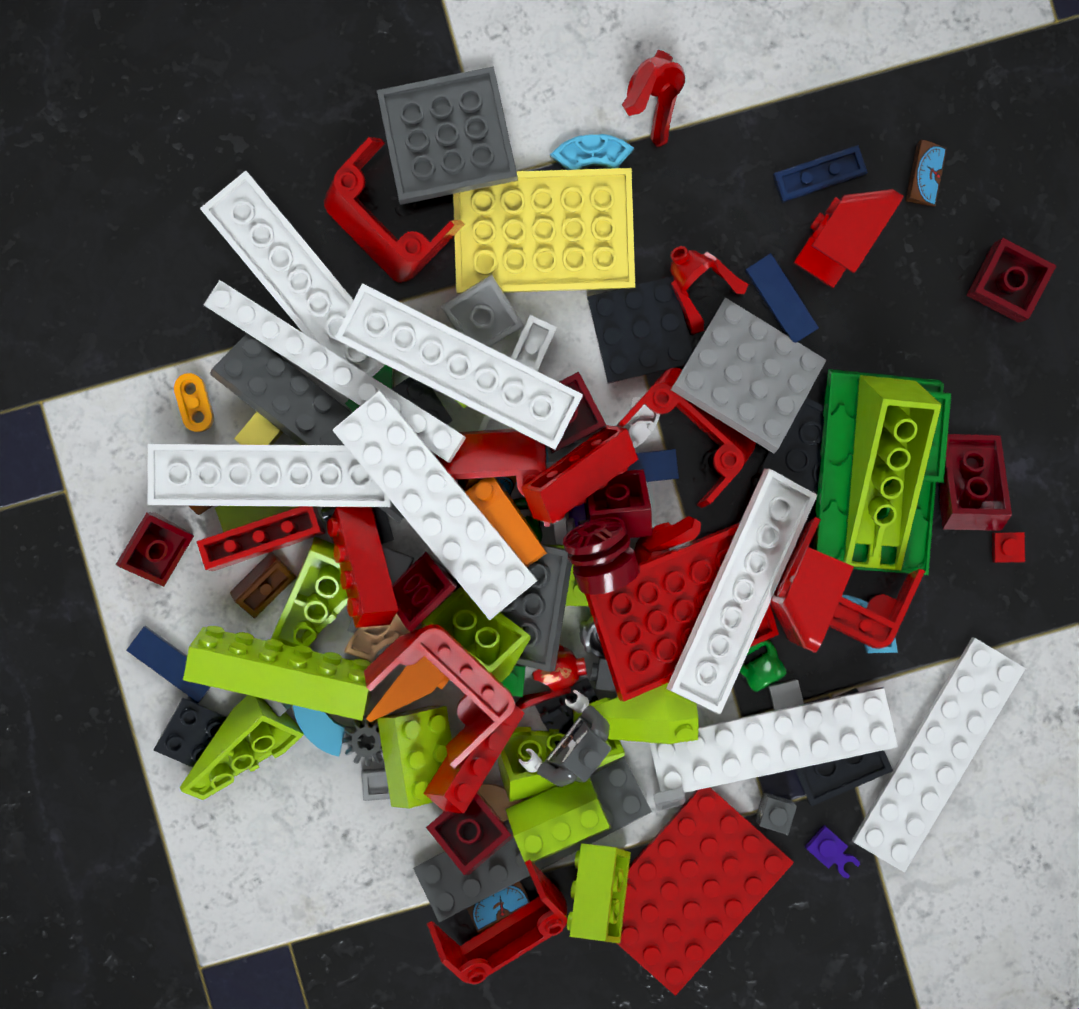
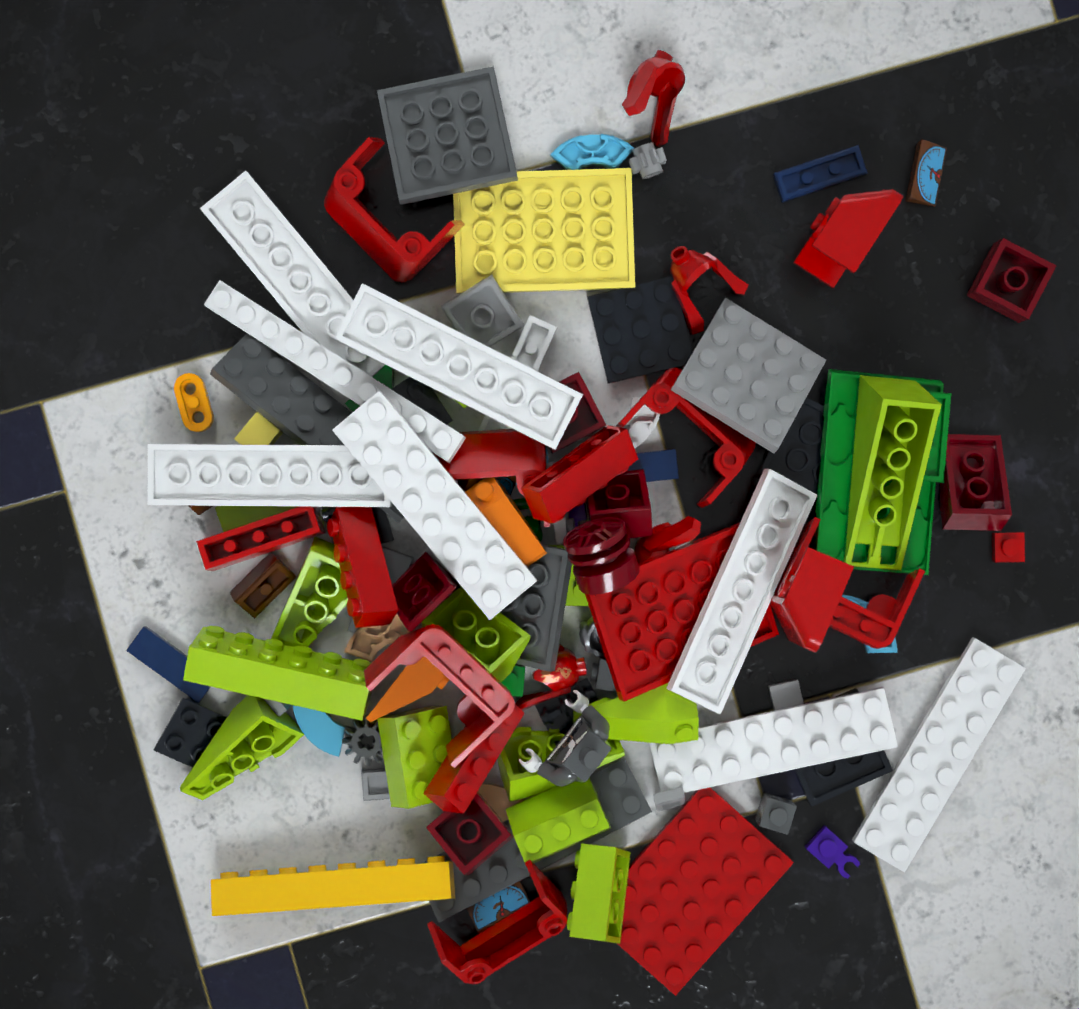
(155, 548): dark red slope -> none
(332, 888): none -> yellow brick
(647, 160): none -> light grey gear
(765, 669): green piece -> none
(781, 298): dark blue tile -> none

